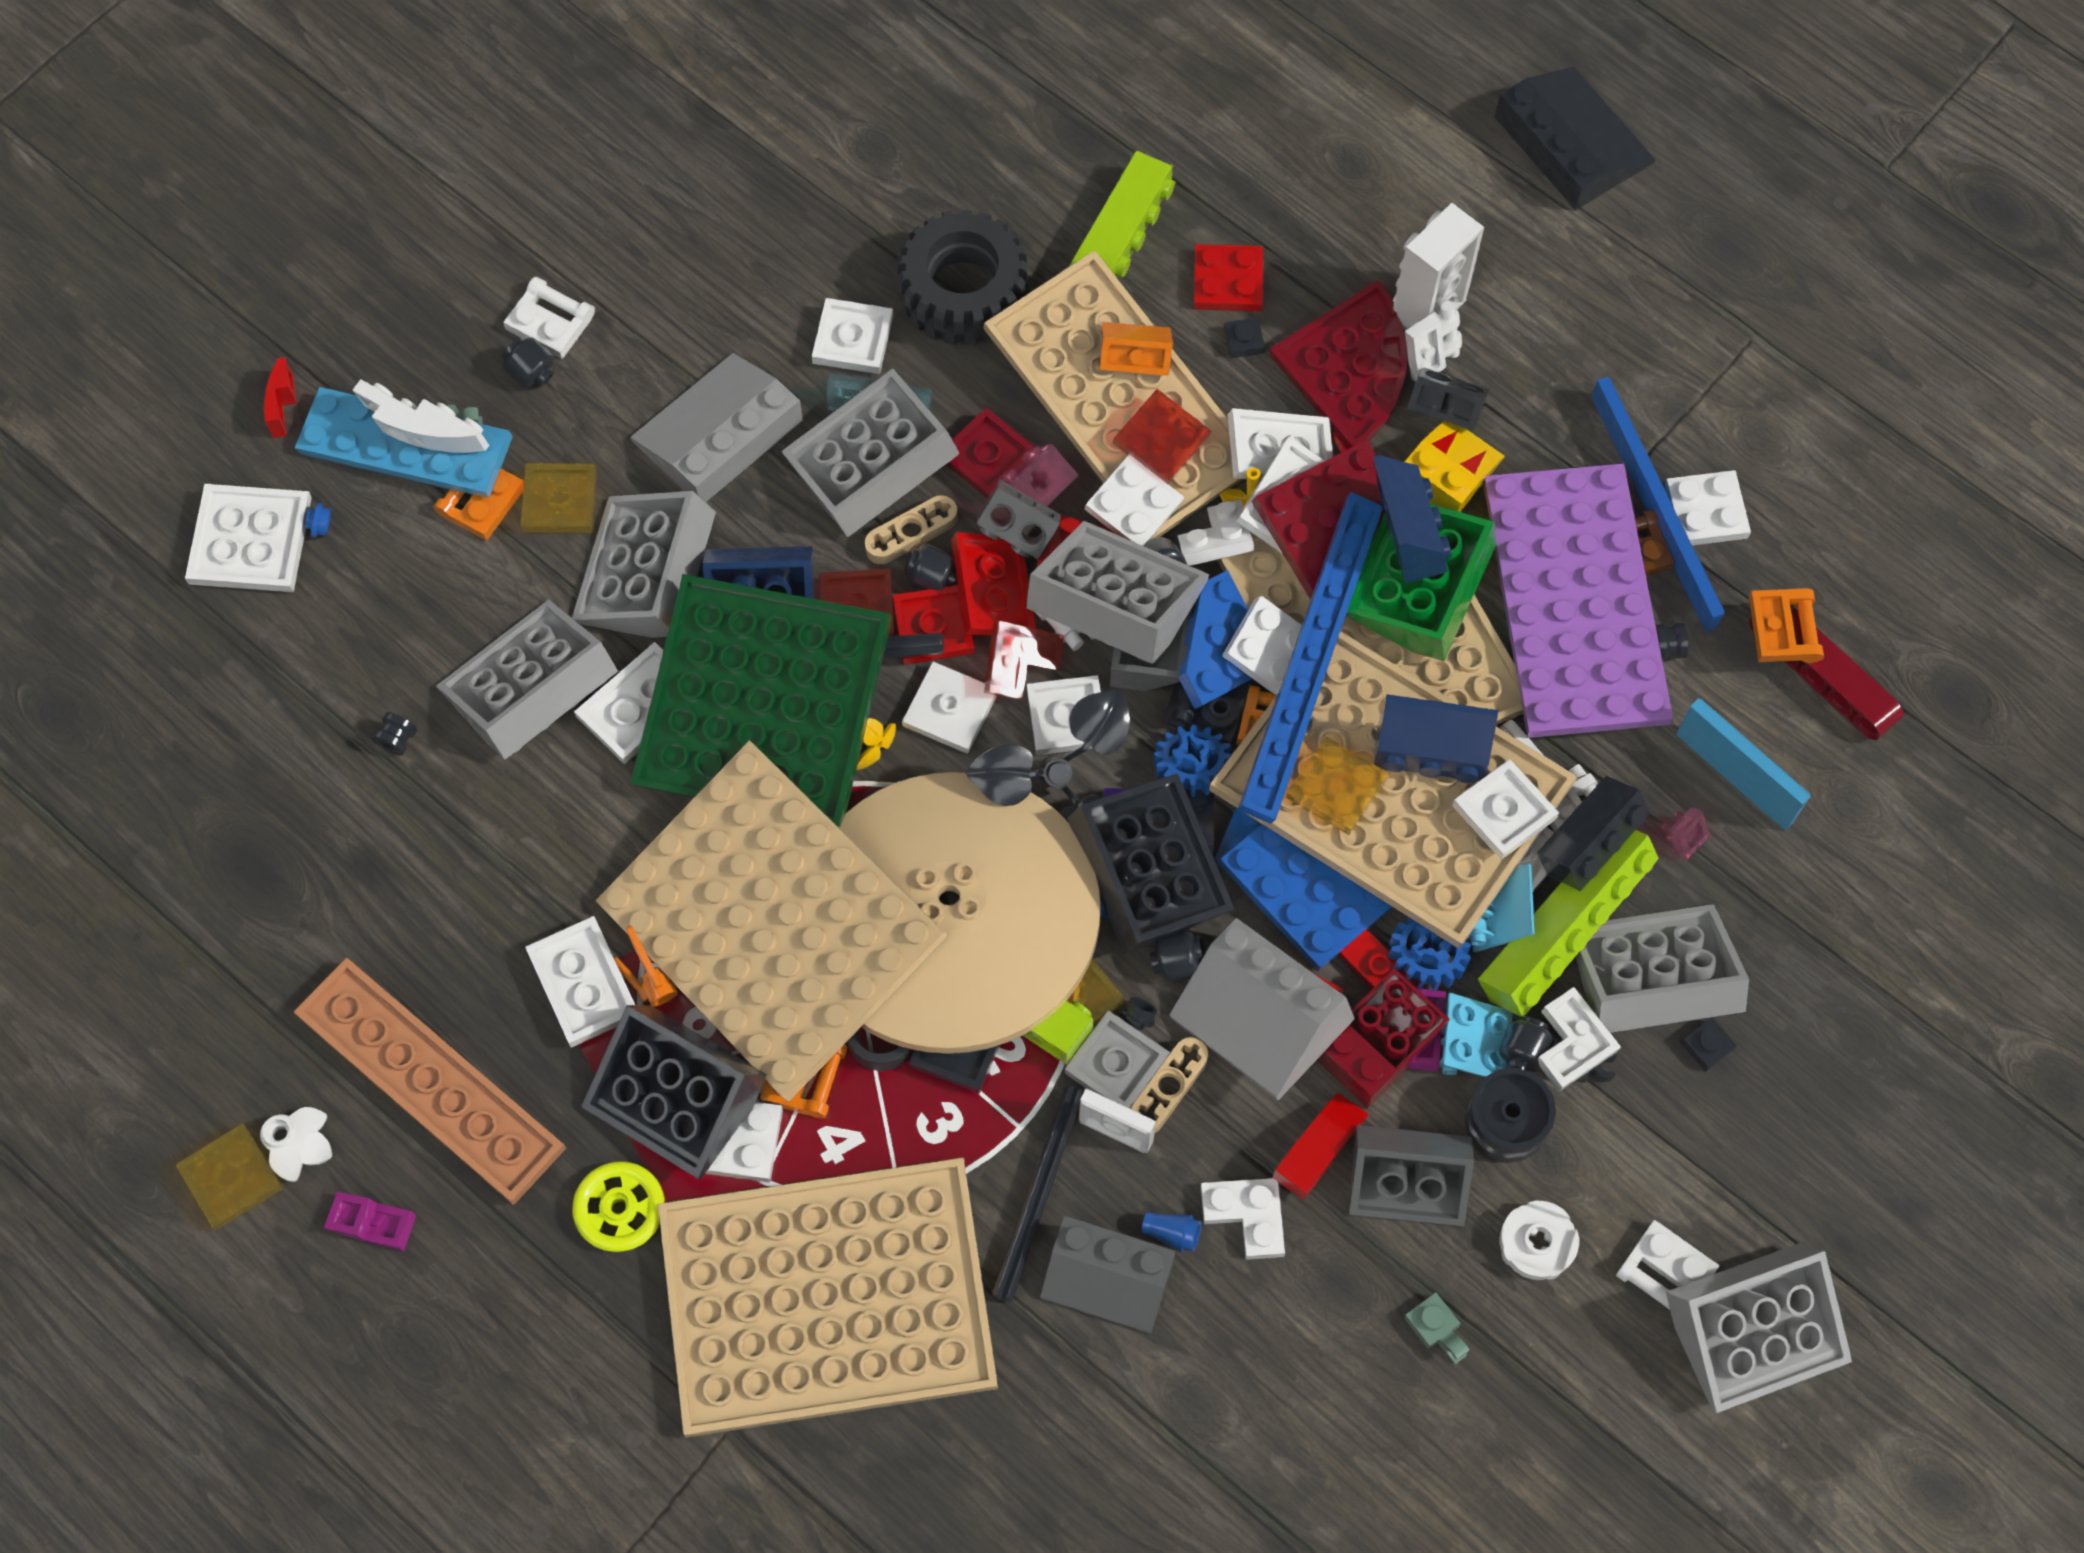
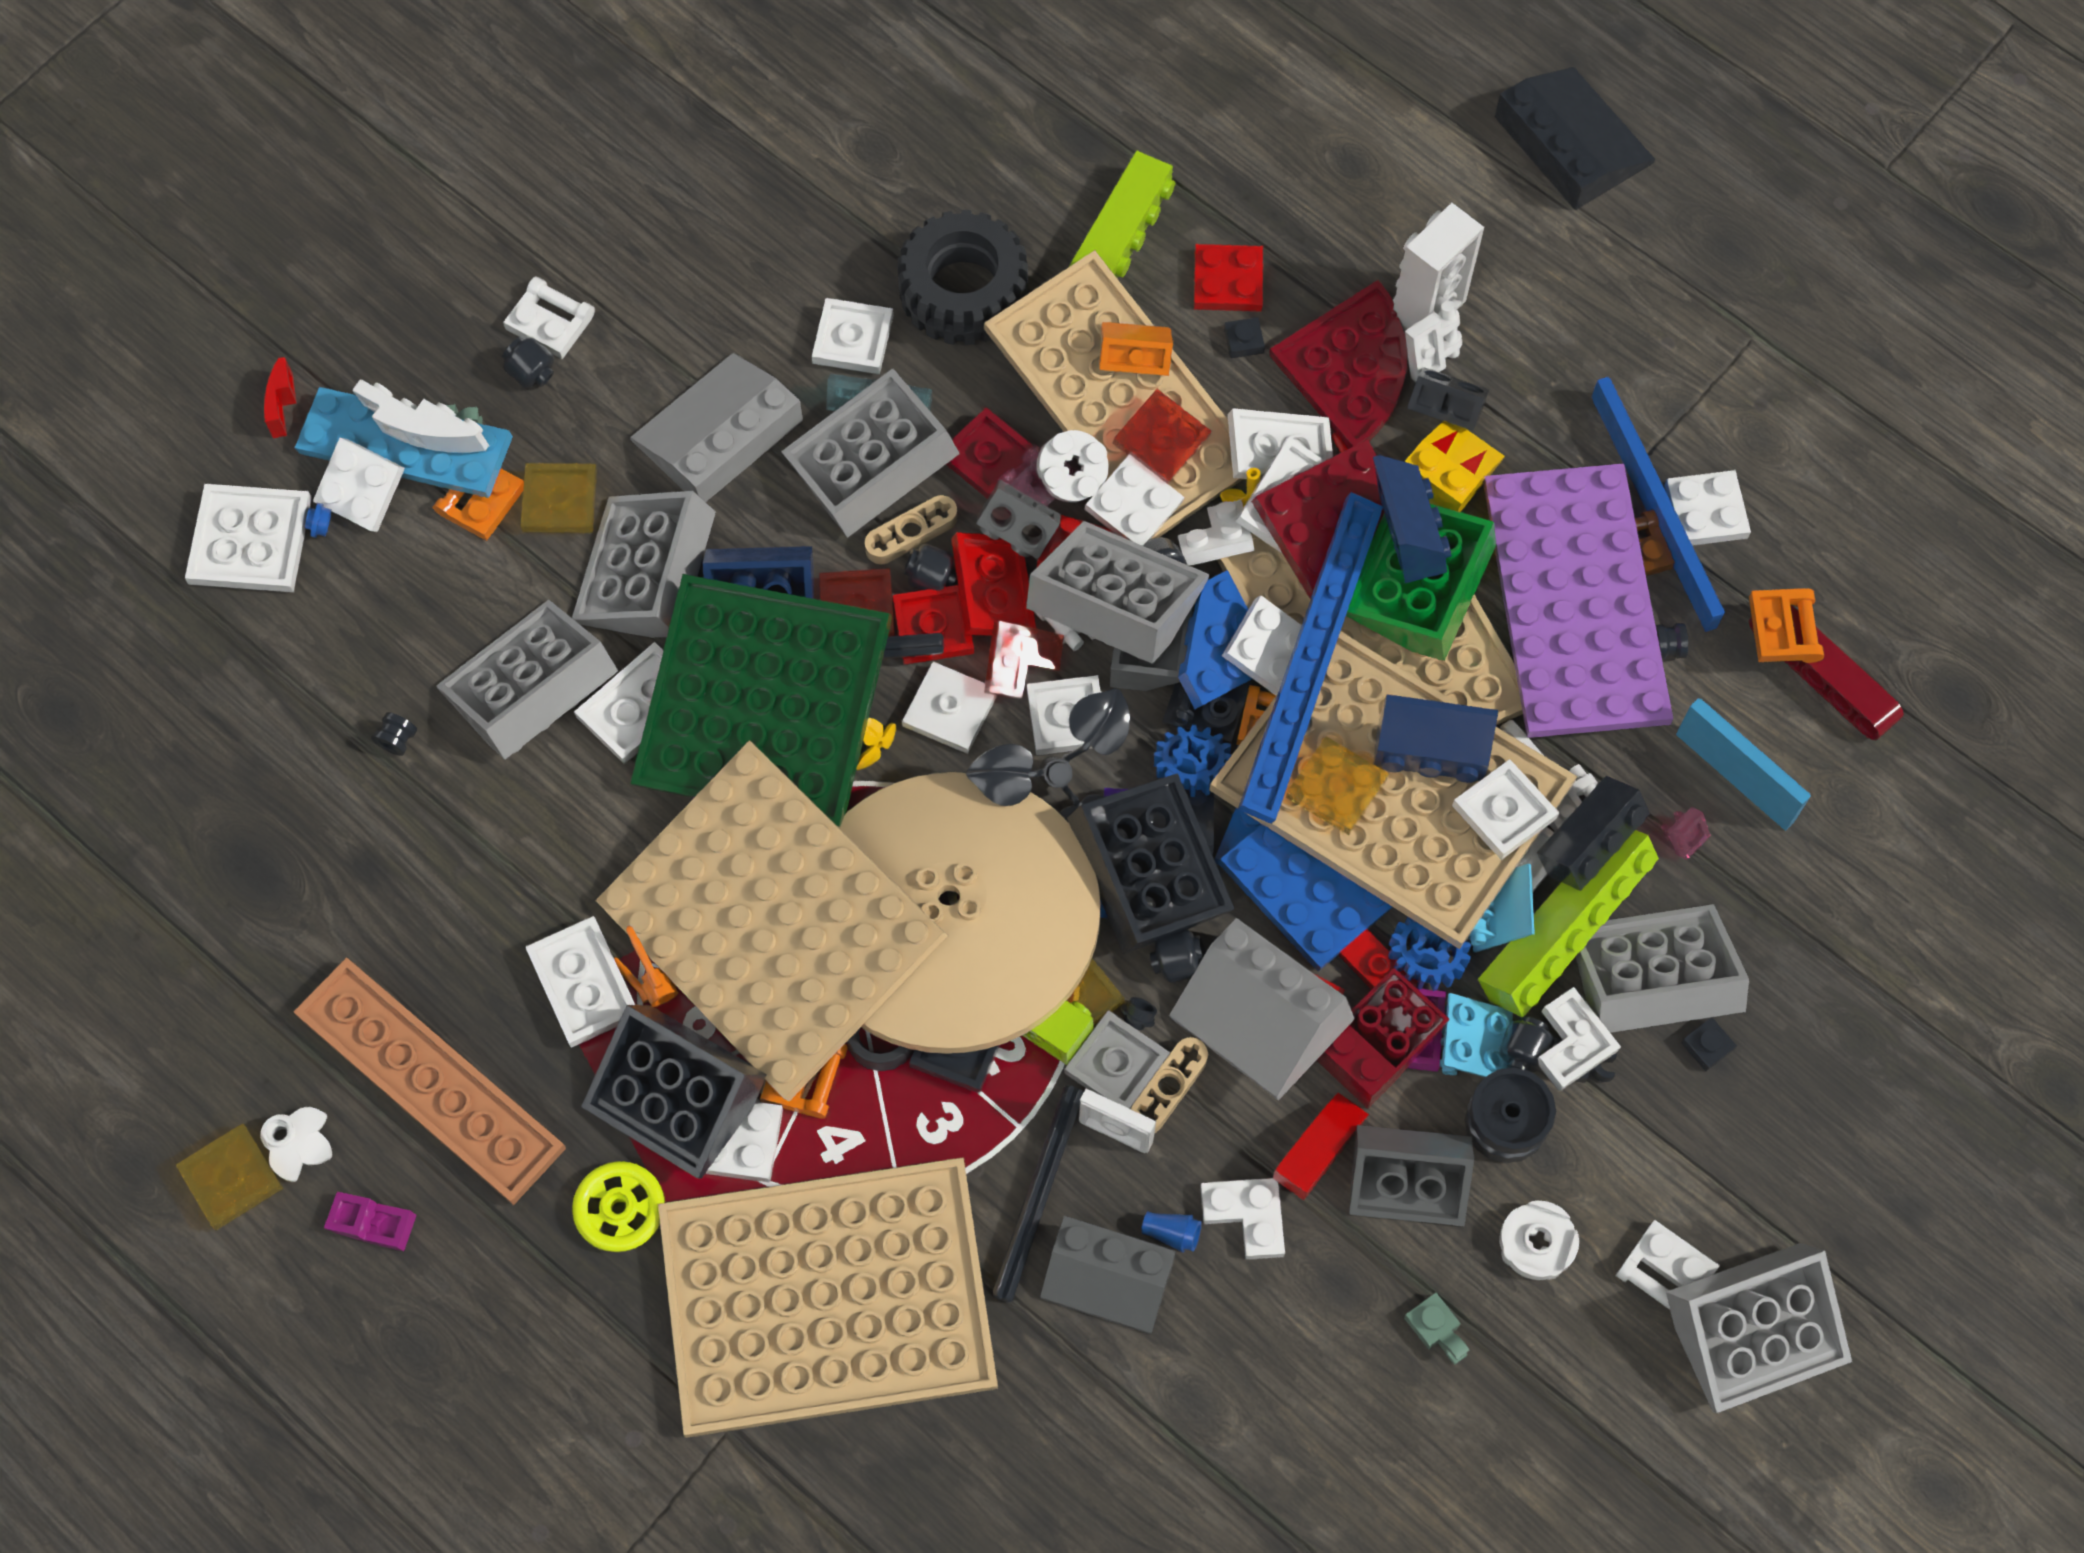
(358, 484): none -> white plate
(1056, 477): none -> white plate

